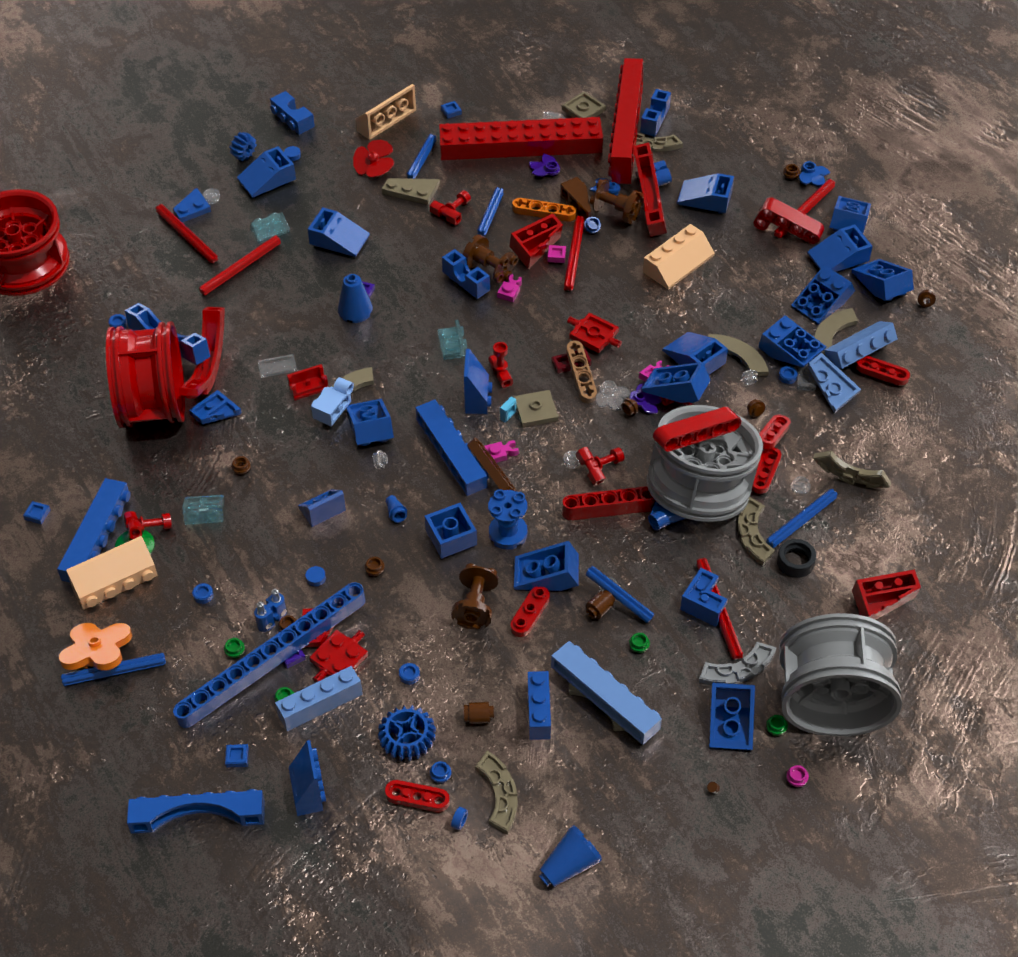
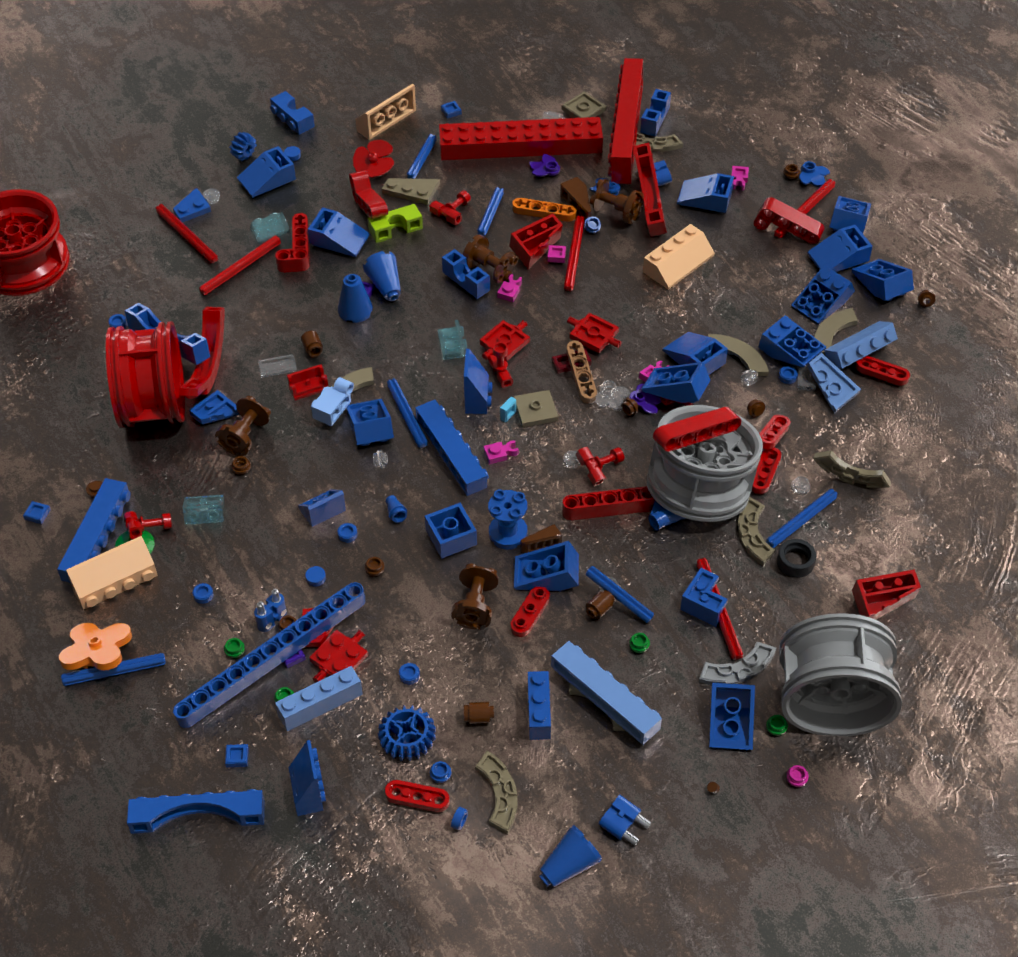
(93, 487): none -> reddish brown plate
(235, 437): none -> reddish brown piece
(298, 257): none -> red beam
(312, 343): none -> reddish brown brick
(347, 532): none -> blue tile
(365, 196): none -> red beam
(383, 273): none -> blue cone
(405, 217): none -> lime arch
(407, 413): none -> blue axle
(490, 465): reddish brown beam -> none
(506, 333): none -> red plate
(541, 539): none -> reddish brown slope
(620, 818): none -> blue piece
(740, 176): none -> dark pink plate

